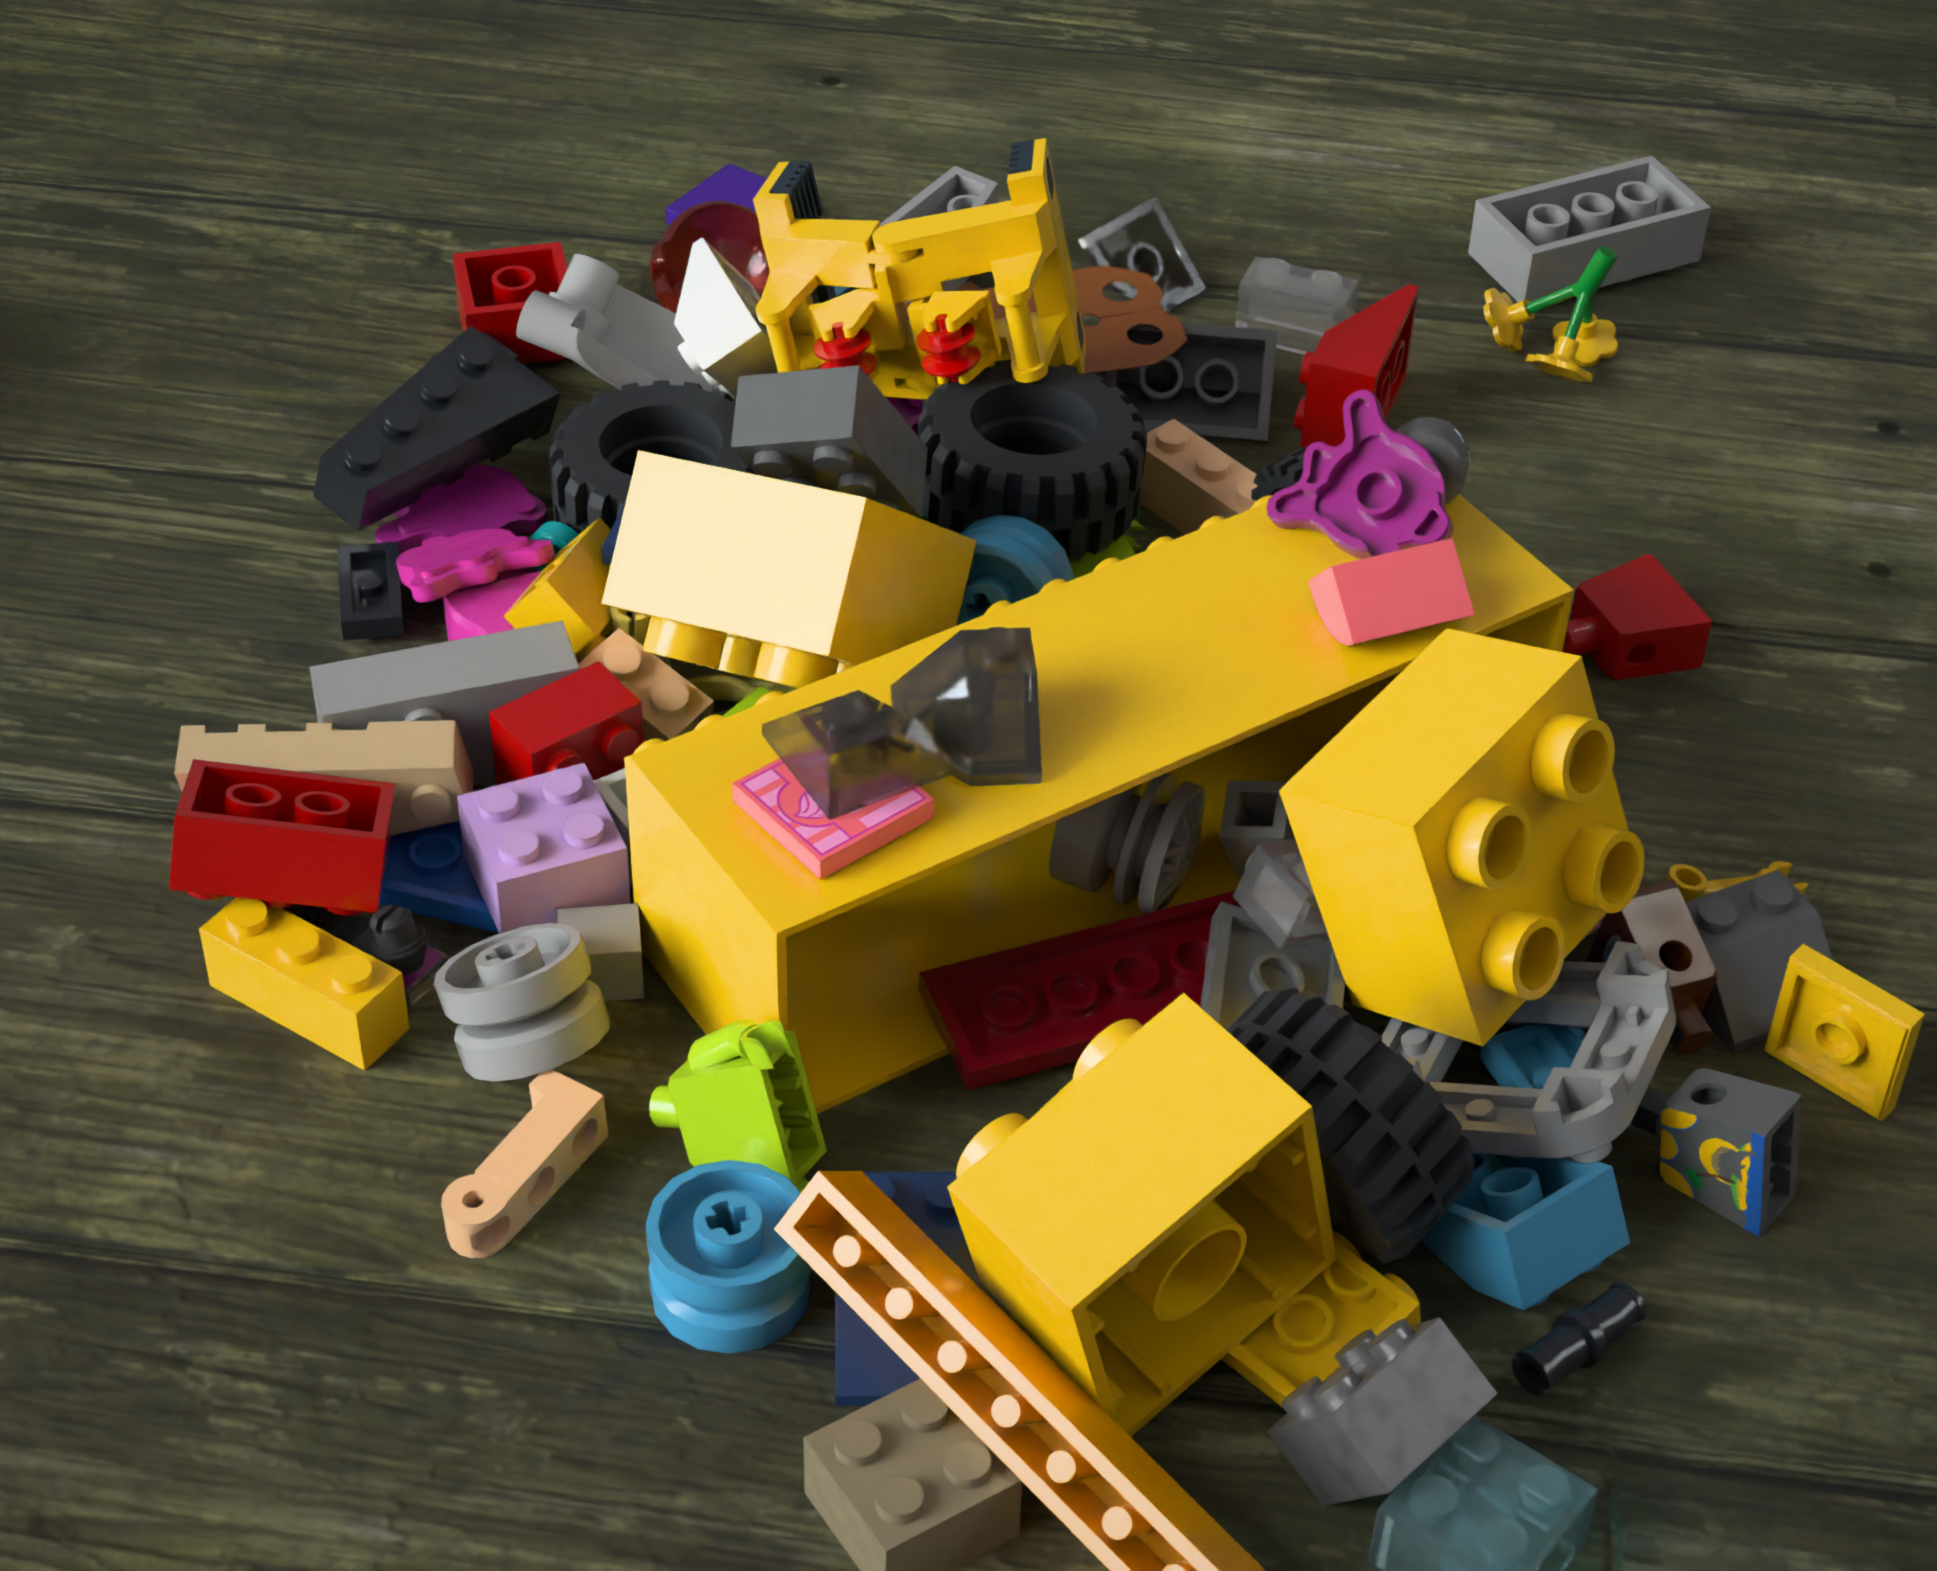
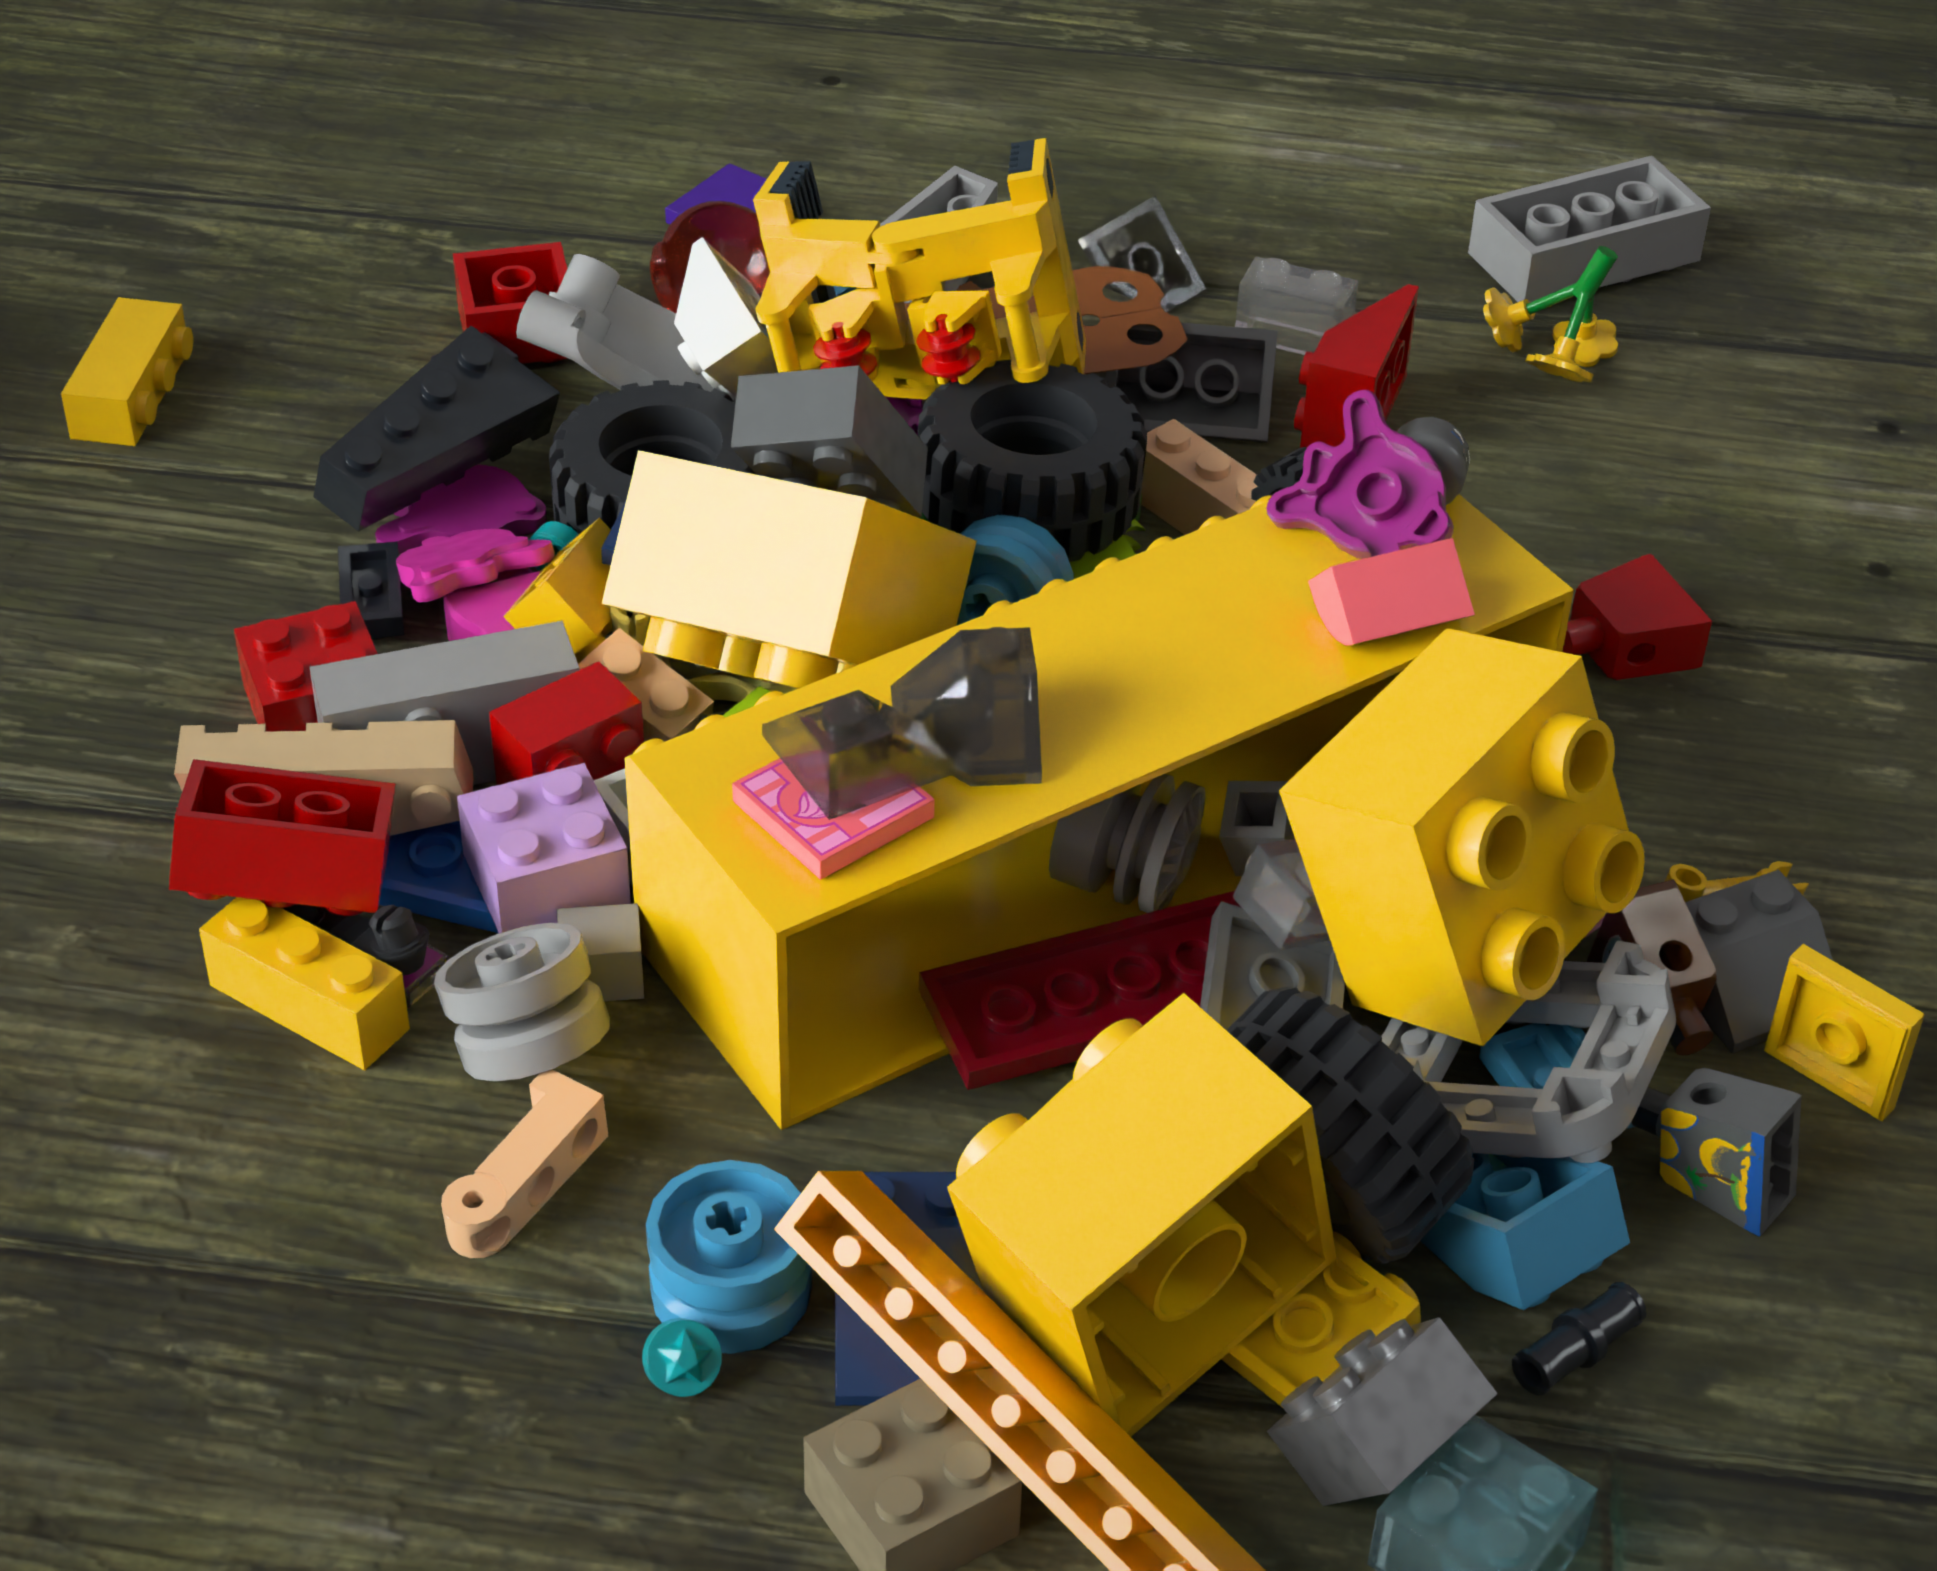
(126, 371): none -> yellow brick
(278, 658): none -> red brick
(682, 1357): none -> teal tile
(744, 1101): lime torso -> none

